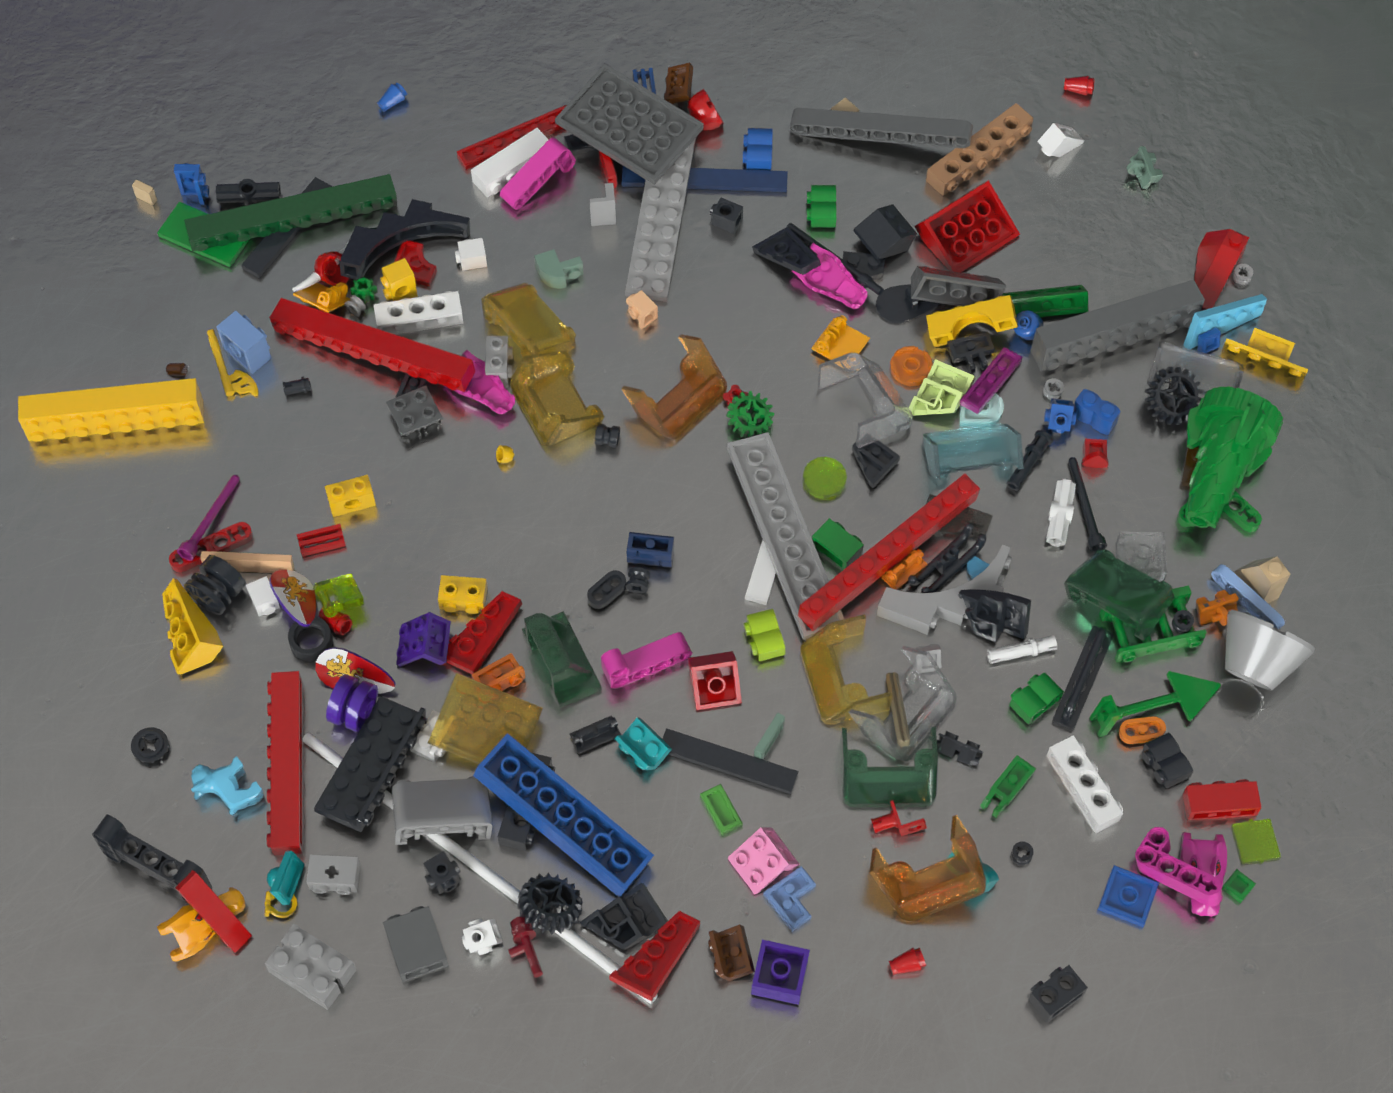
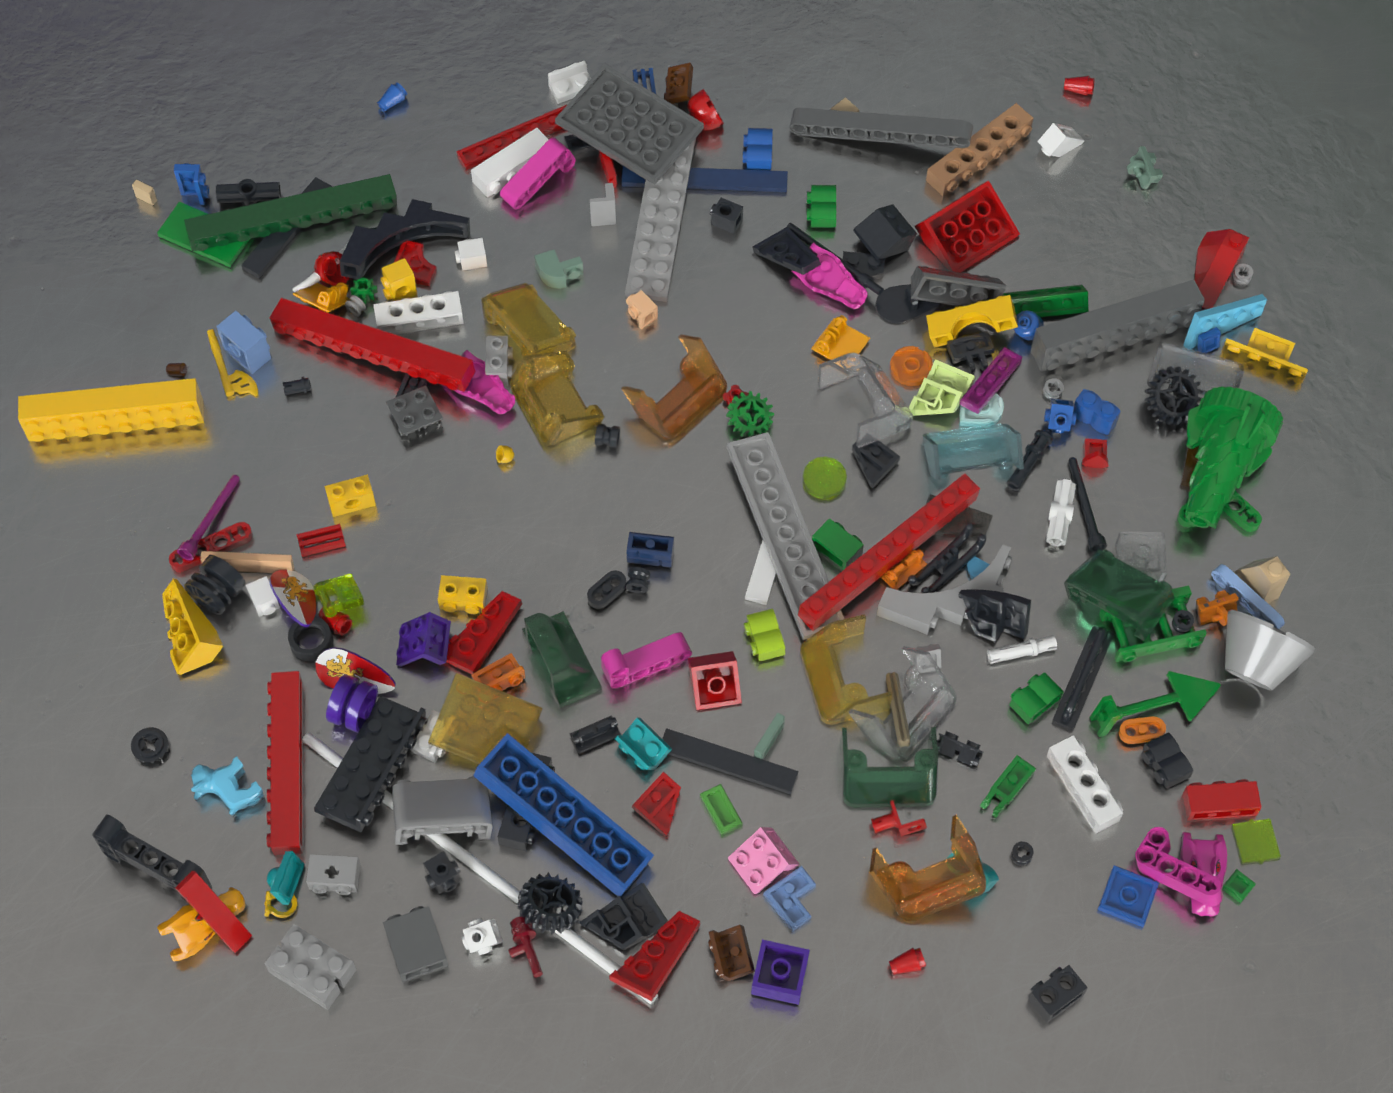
(568, 81): none -> white bracket
(659, 803): none -> red wing

